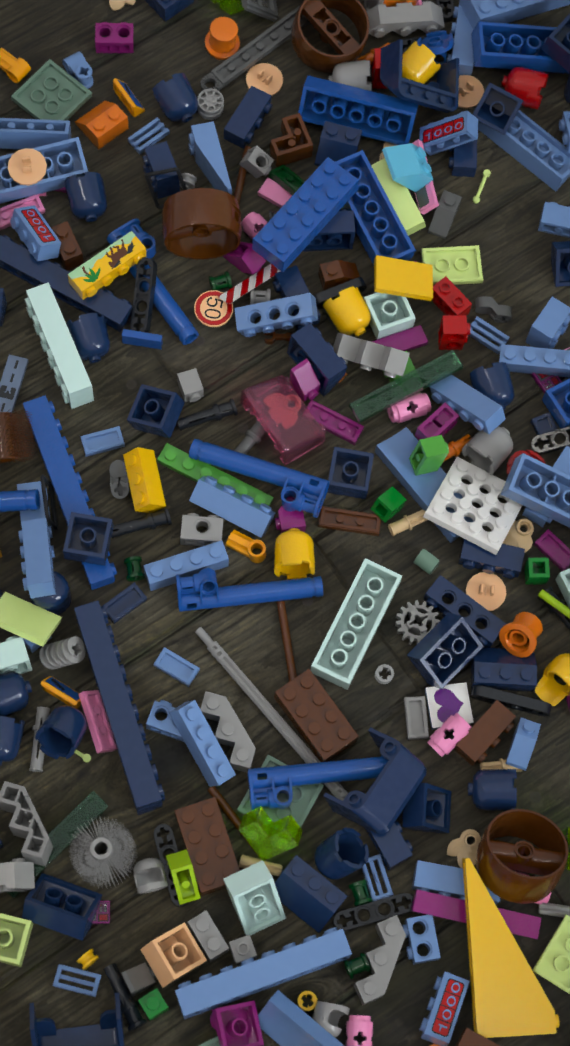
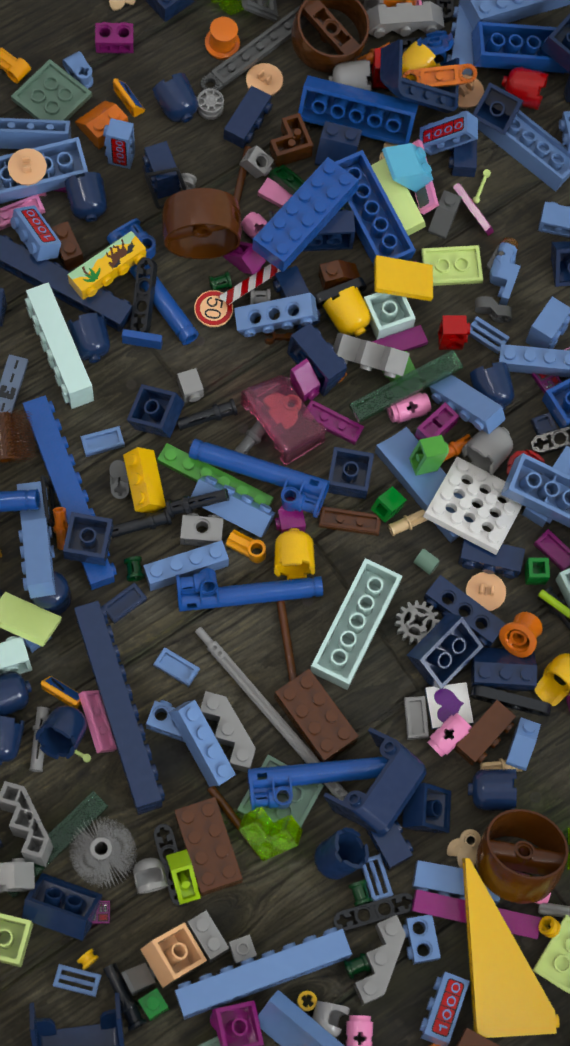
(60, 526): none -> orange pin
(62, 653): light grey piece -> none
(119, 143): none -> medium blue brick
(157, 125): medium blue tile -> none
(187, 503): none -> black pin
(209, 156): medium blue slope -> none
(255, 898): light aqua slope -> none
(274, 869): tan axle -> none
(308, 894): dark blue slope -> none
(389, 669): light grey bush -> none
(442, 75): none -> orange plate
(450, 298): red brick -> none
(473, 209): none -> tile
(503, 268): none -> medium blue plate
(518, 538): tan plate -> none
(554, 929): none -> yellow bush

